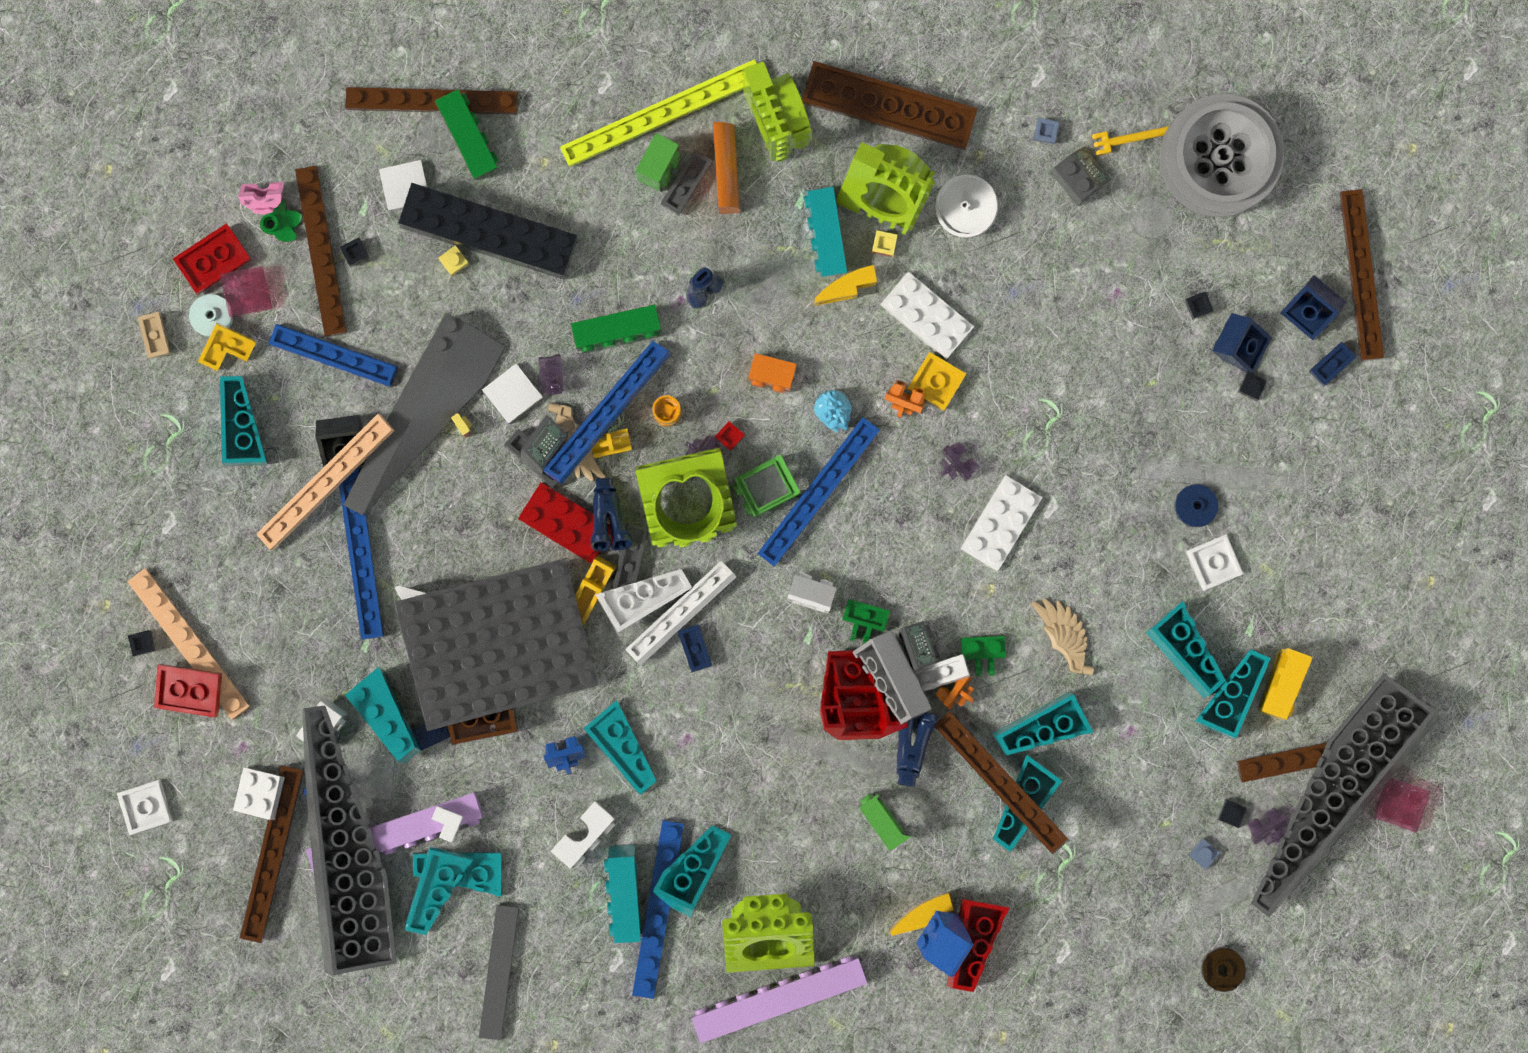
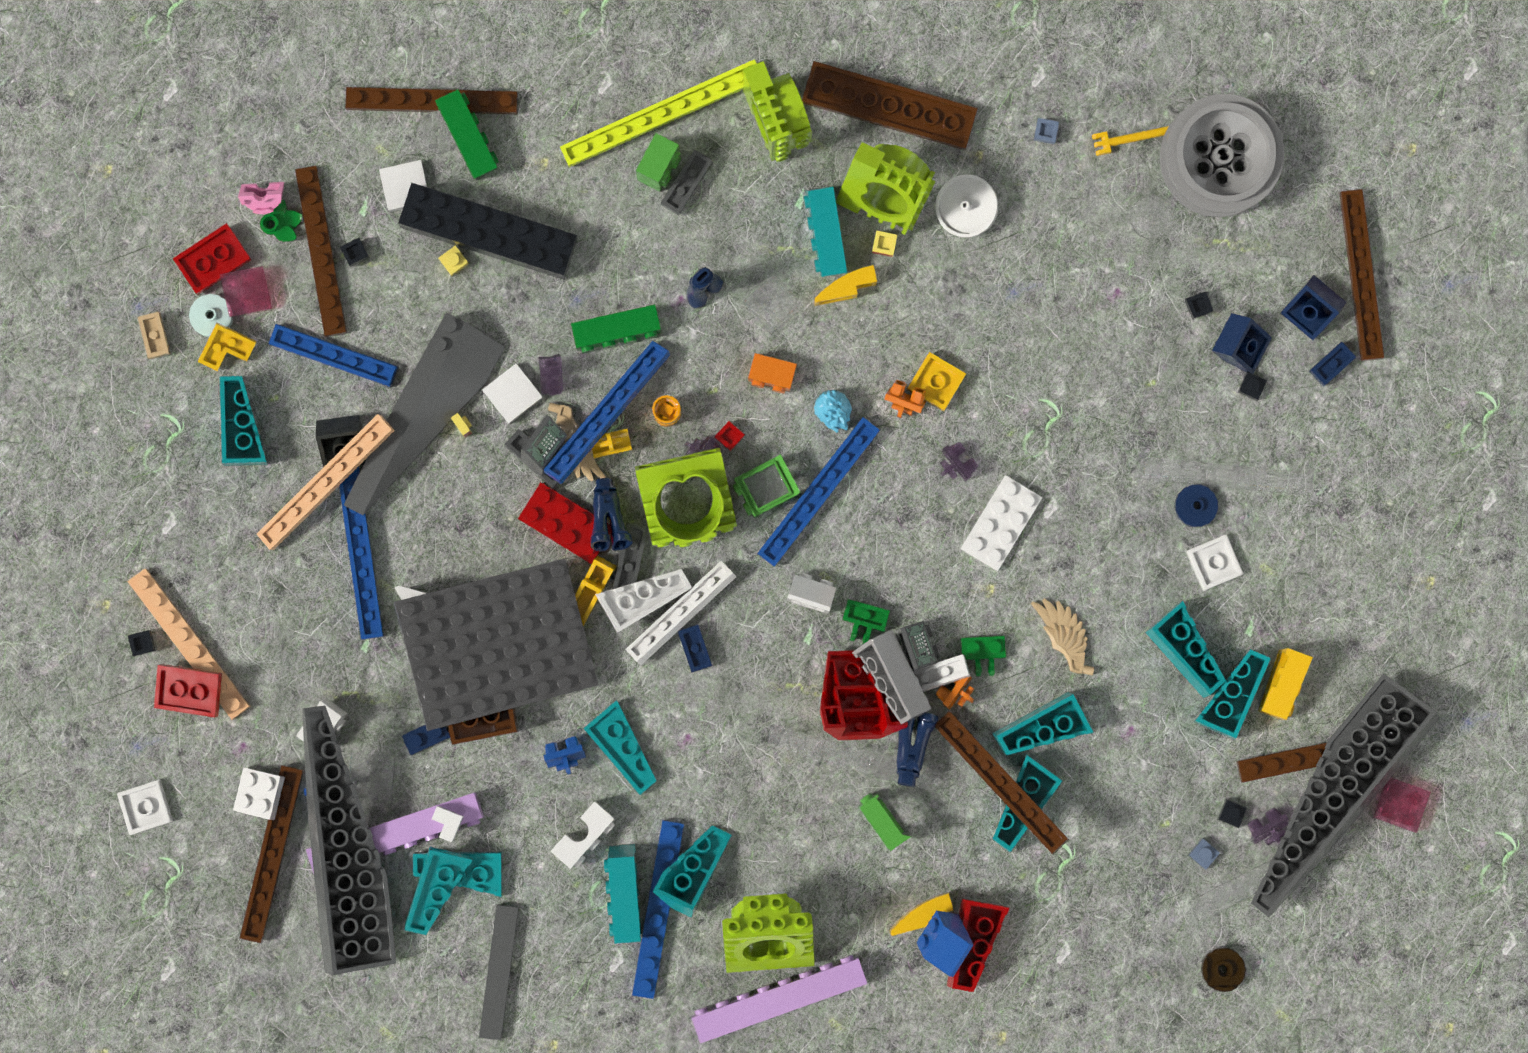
(381, 710): teal wedge -> none
(726, 168): orange brick -> none
(927, 315): white plate -> none
(1080, 175): dark grey slope -> none

